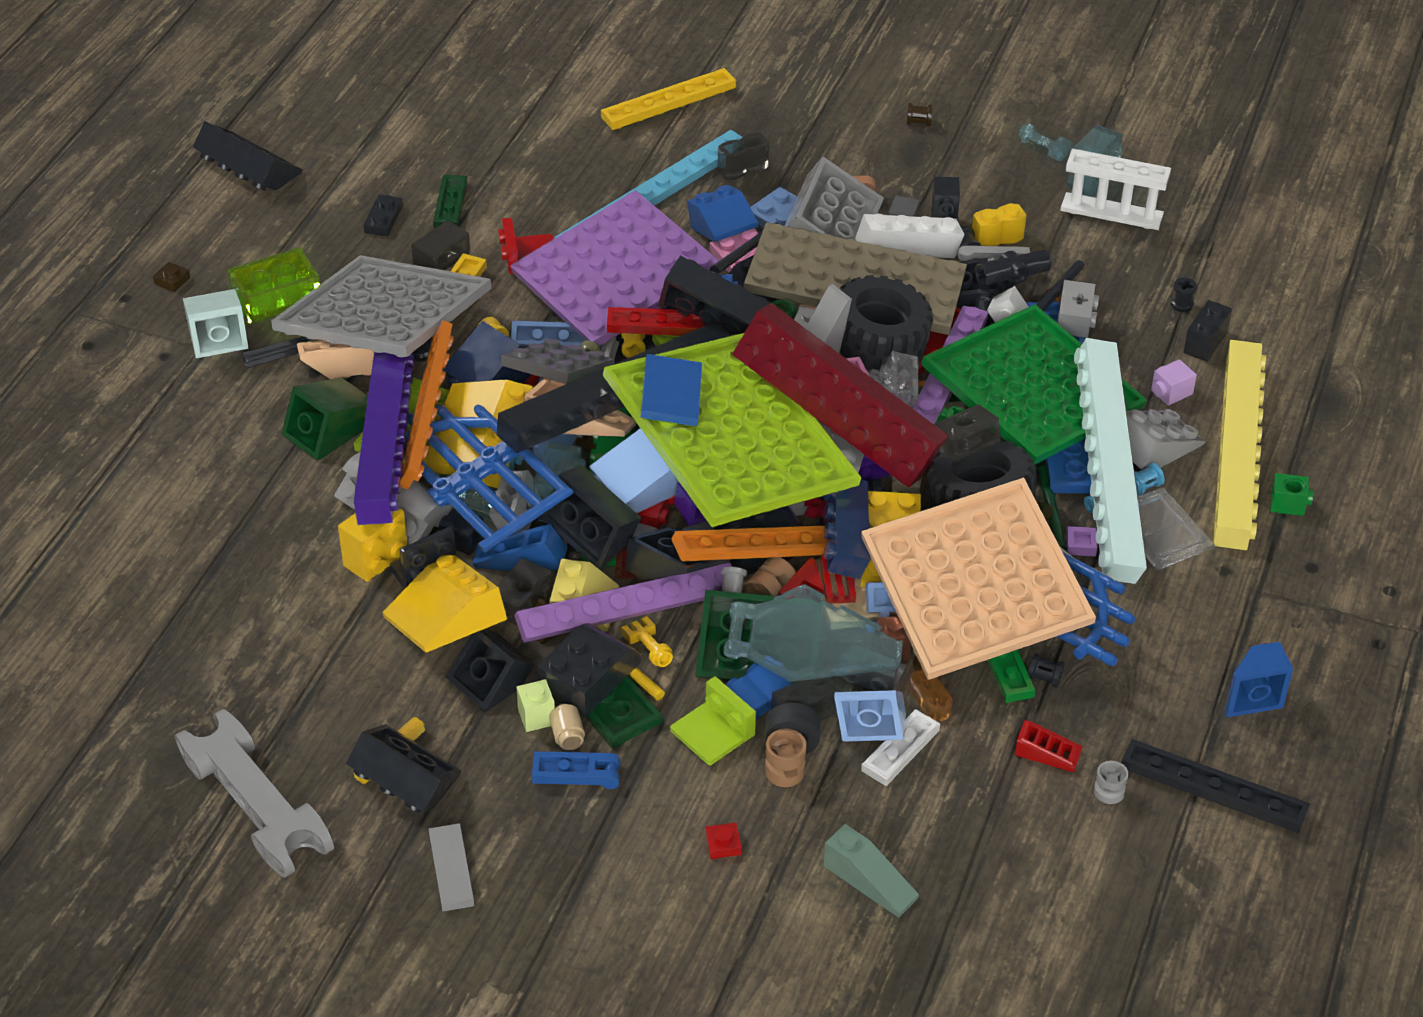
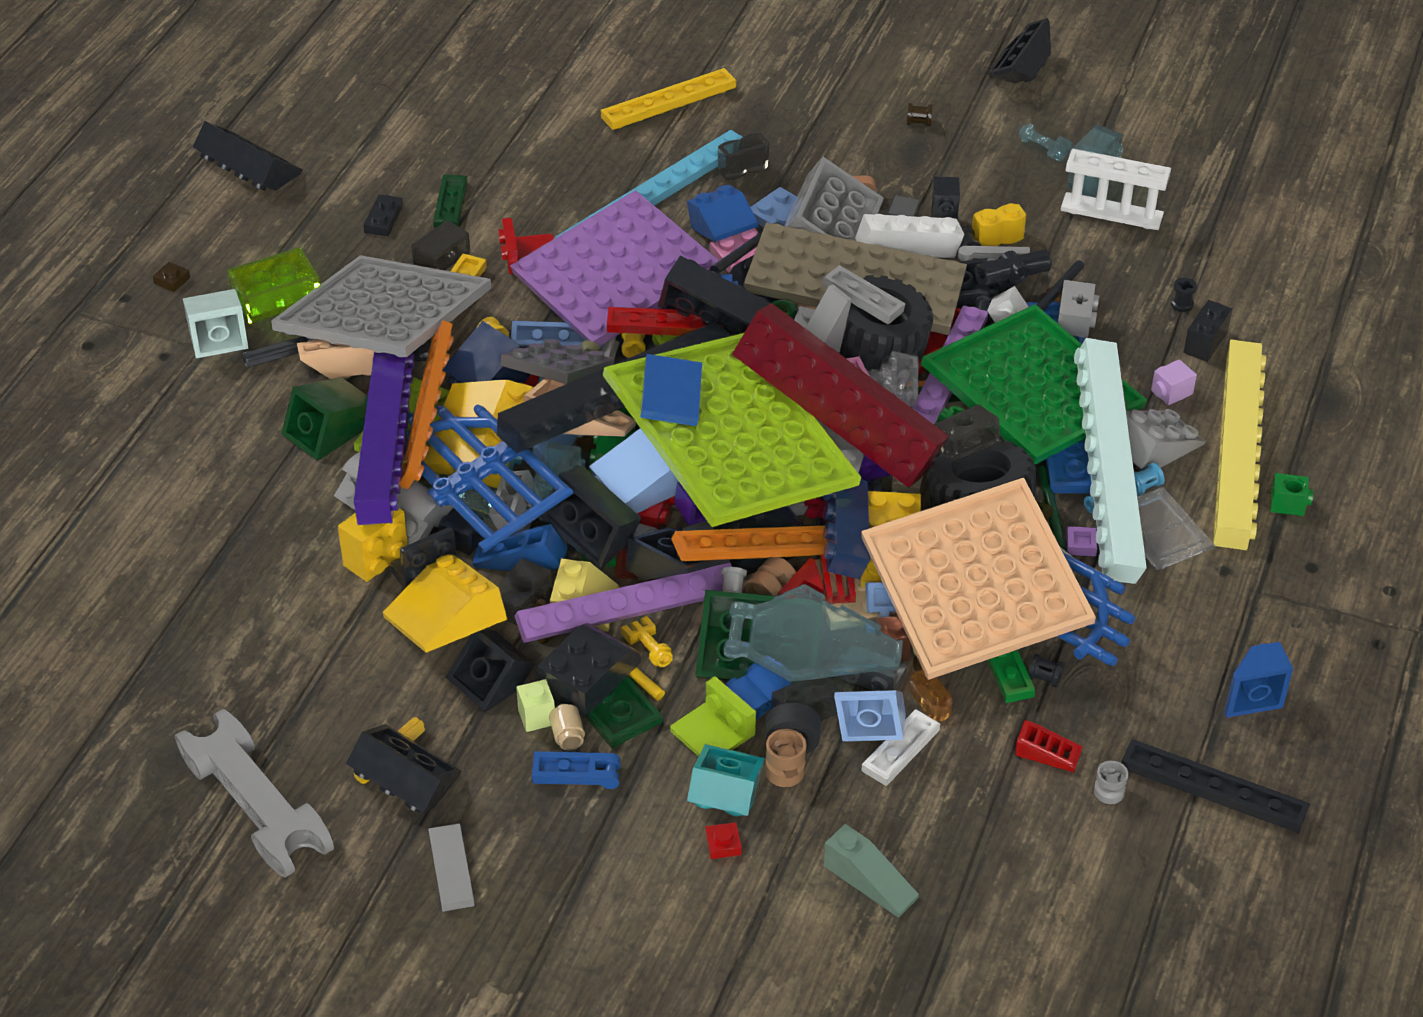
(725, 780): none -> teal slope
(865, 294): none -> light grey plate
(1024, 55): none -> black wedge

